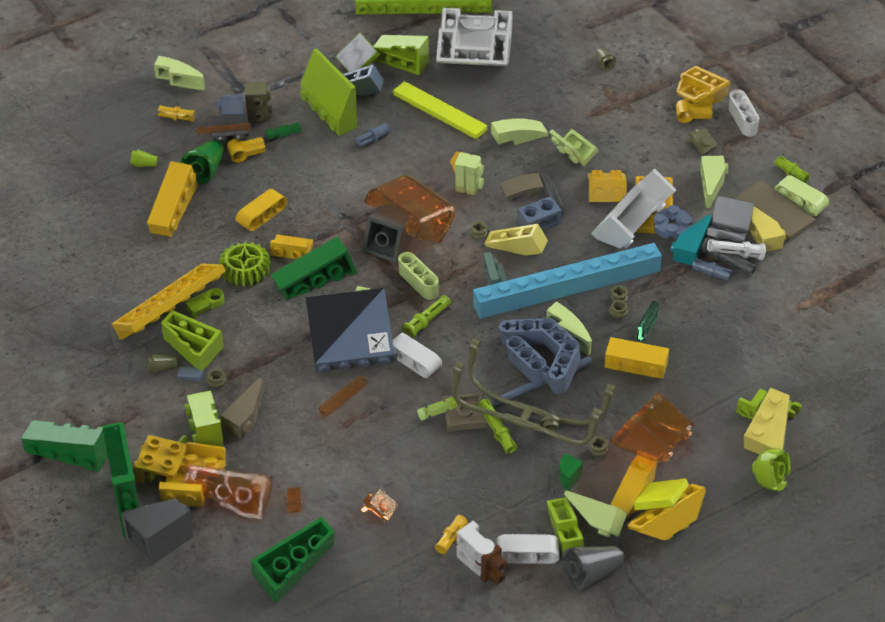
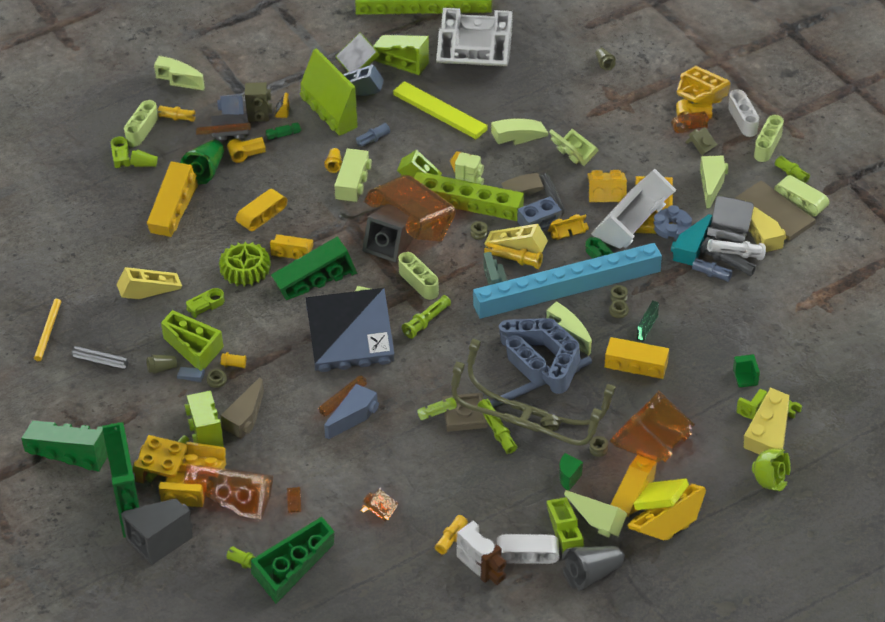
(47, 330): none -> yellow bar
(100, 357): none -> axle
(120, 154): none -> lime piece
(141, 123): none -> yellowish green beam
(145, 283): none -> light yellow slope
(166, 299): yellow bracket -> none
(233, 360): none -> yellow pin
(240, 557): none -> lime pin
(282, 107): none -> yellow slope
(333, 161): none -> yellow cone
(352, 175): none -> yellowish green brick
(352, 411): none -> sand blue slope
(415, 355): white beam -> none
(416, 162): none -> lime slope
(474, 196): none -> lime brick
(521, 256): none -> yellow pin
(574, 223): none -> yellow hinge
(601, 250): none -> green beam
(691, 121): none -> clear orange piece
(746, 370): none -> green panel
(768, 138): none -> yellowish green beam

